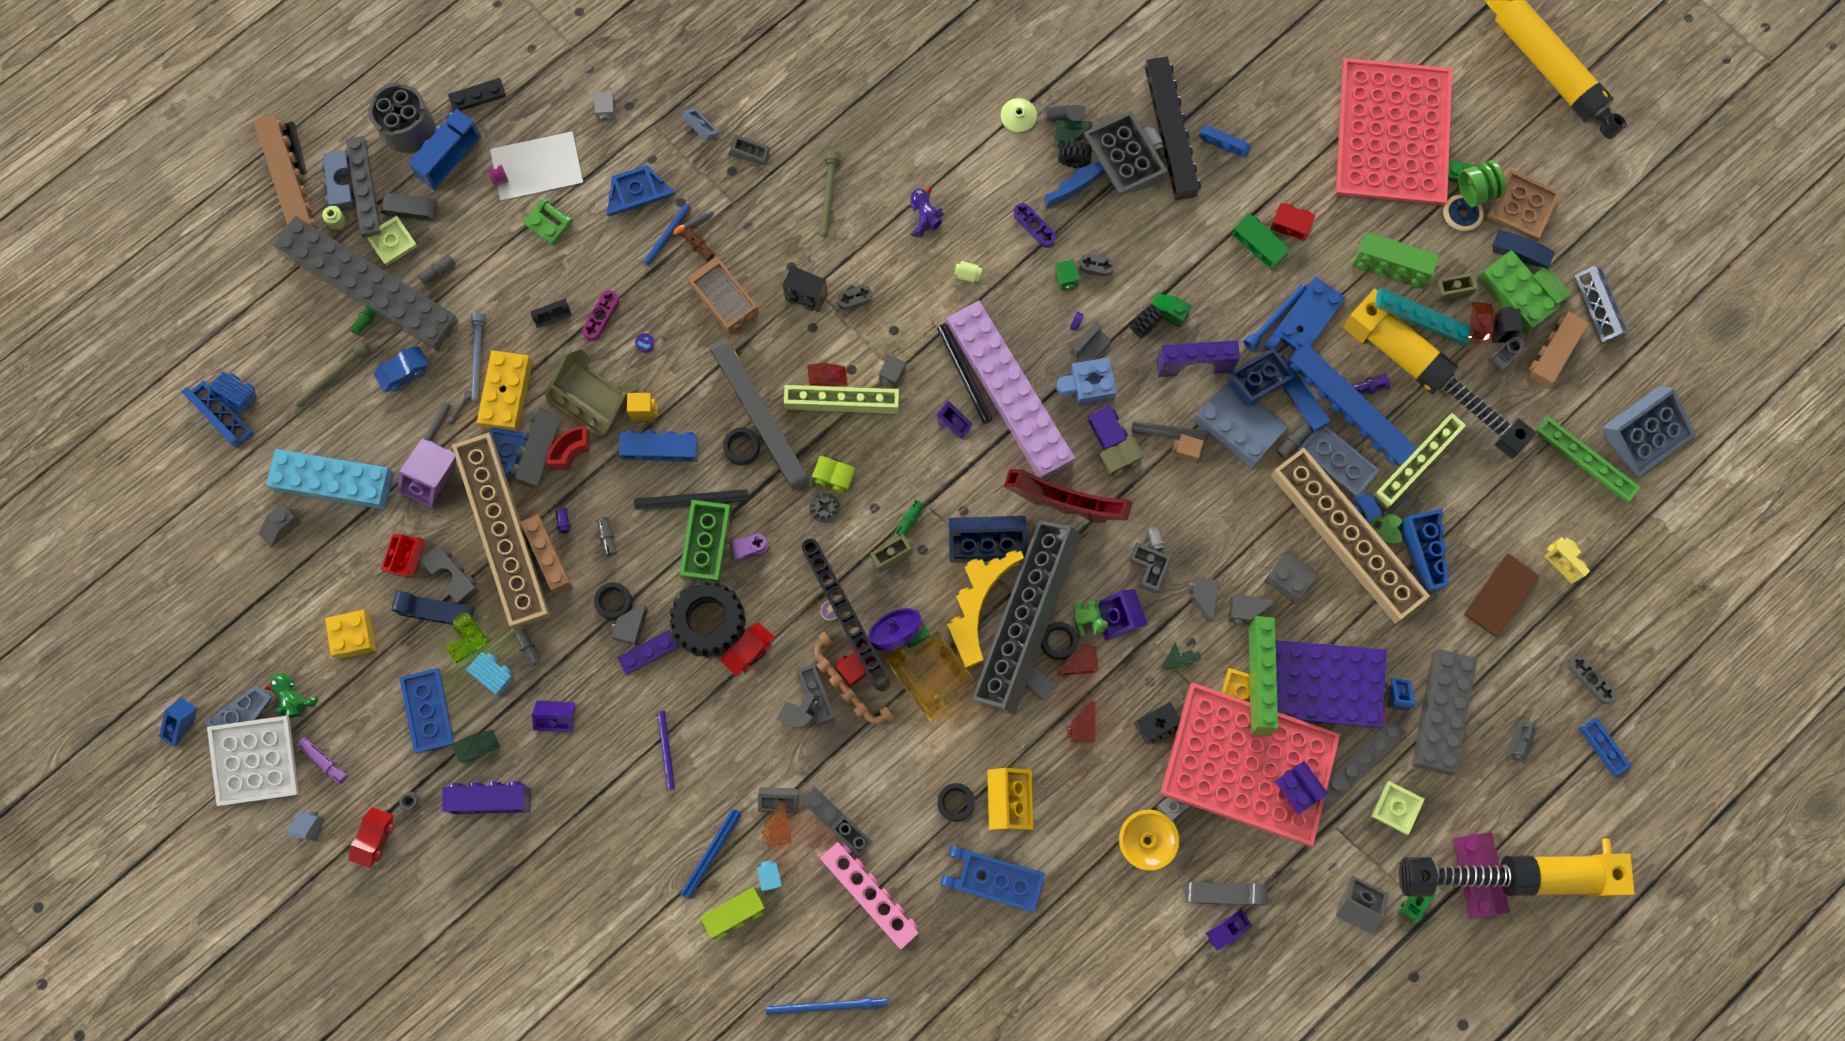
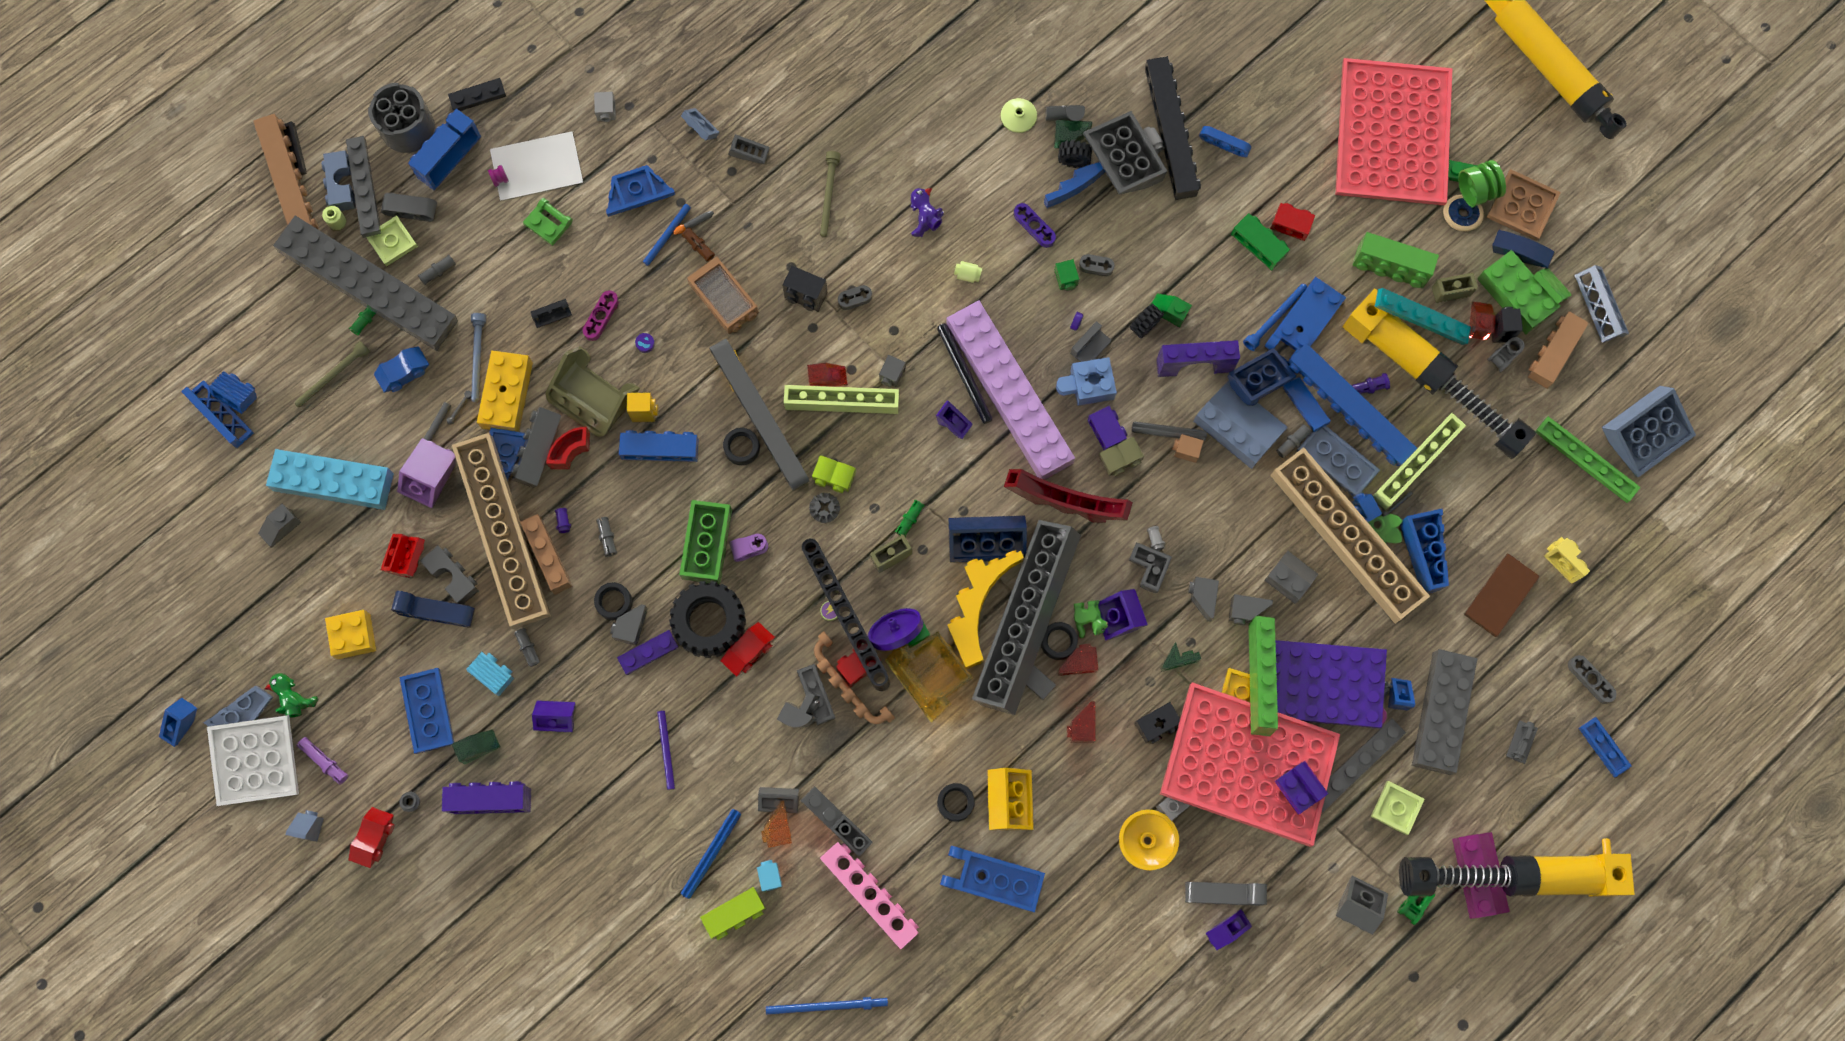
(471, 638): clear neon green brick -> none
(685, 499): black axle -> none

